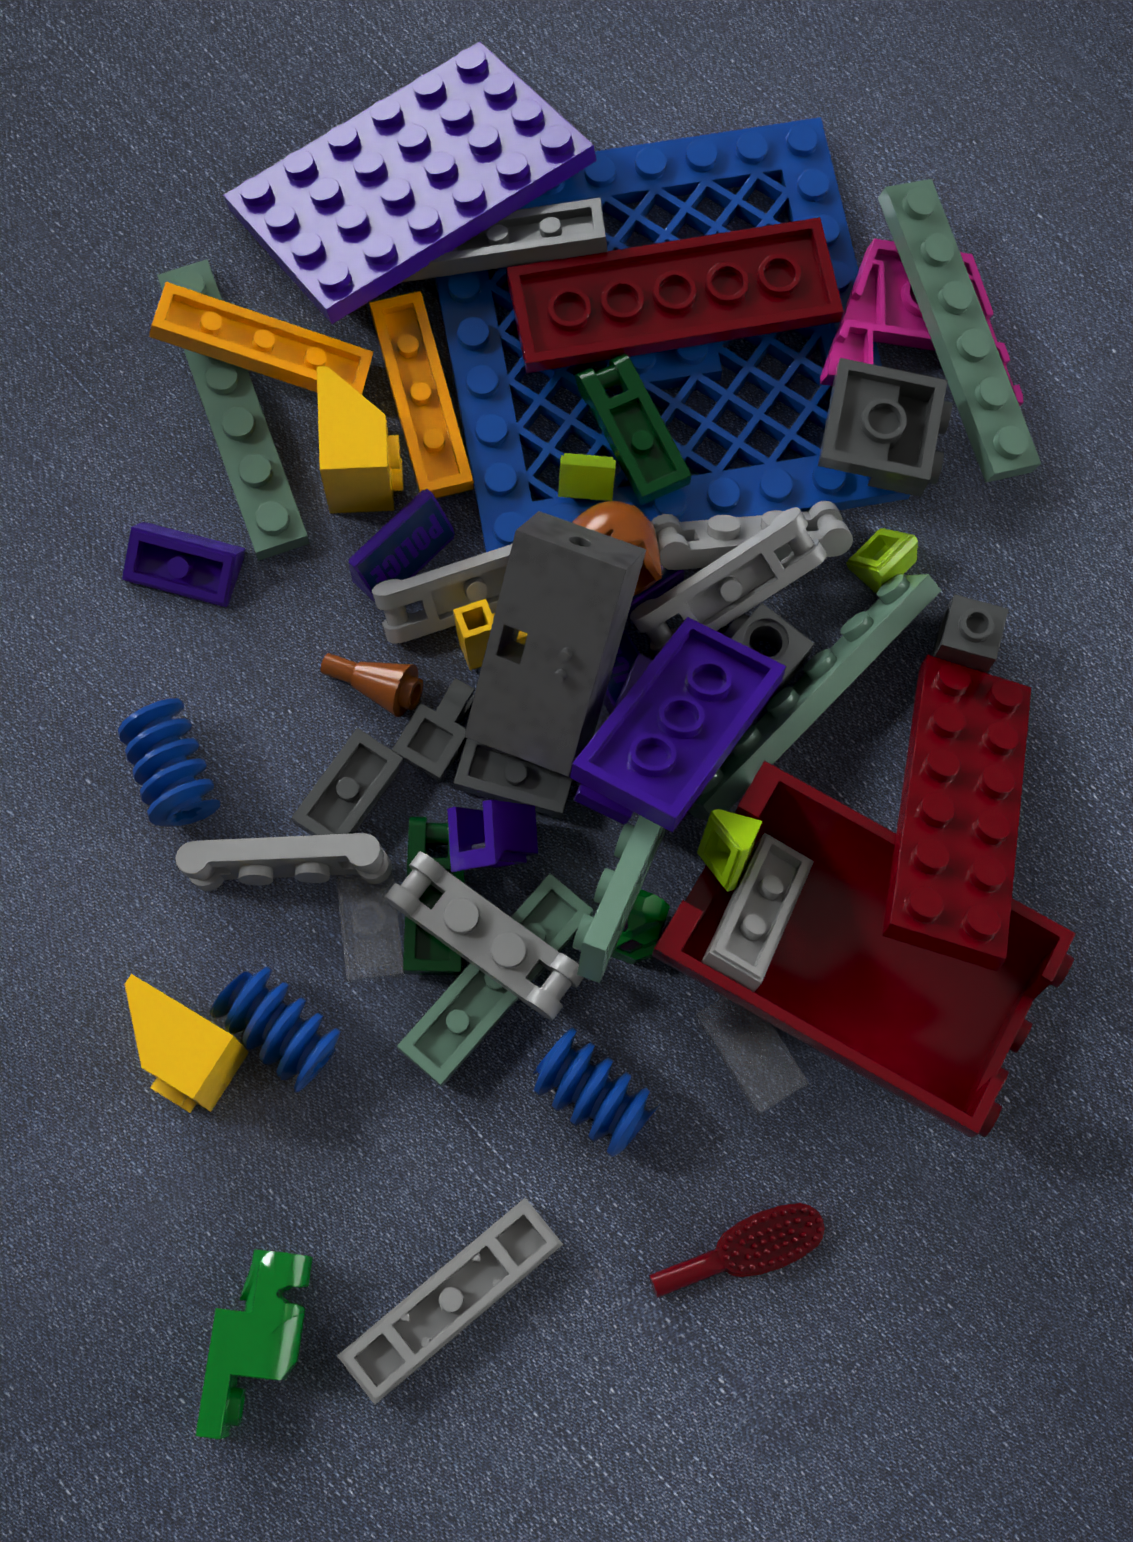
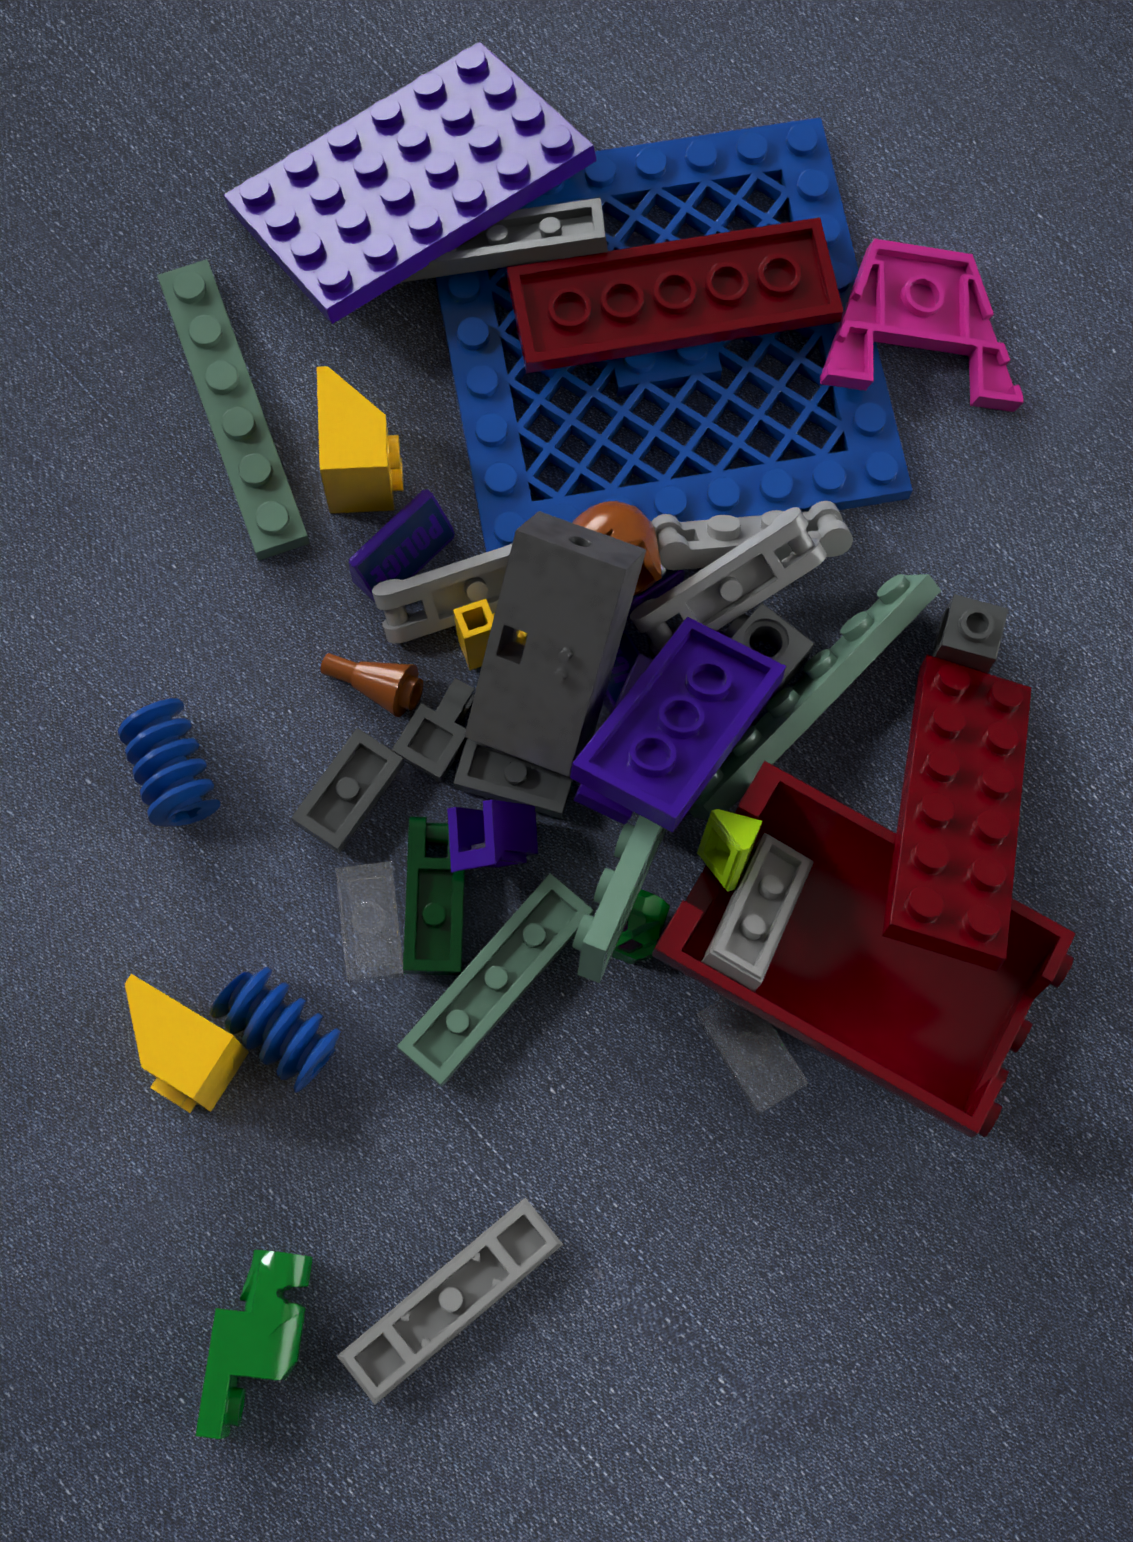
(182, 563): dark purple slope -> none
(254, 340): light orange plate -> none
(303, 857): light grey plate -> none
(421, 395): light orange plate -> none
(485, 936): light grey plate -> none
(586, 477): lime slope -> none
(593, 1093): blue piece -> none
(634, 429): dark green plate -> none
(750, 1248): dark red piece -> none
(883, 557): lime slope -> none
(885, 426): dark grey plate -> none
(959, 330): sand green plate -> none

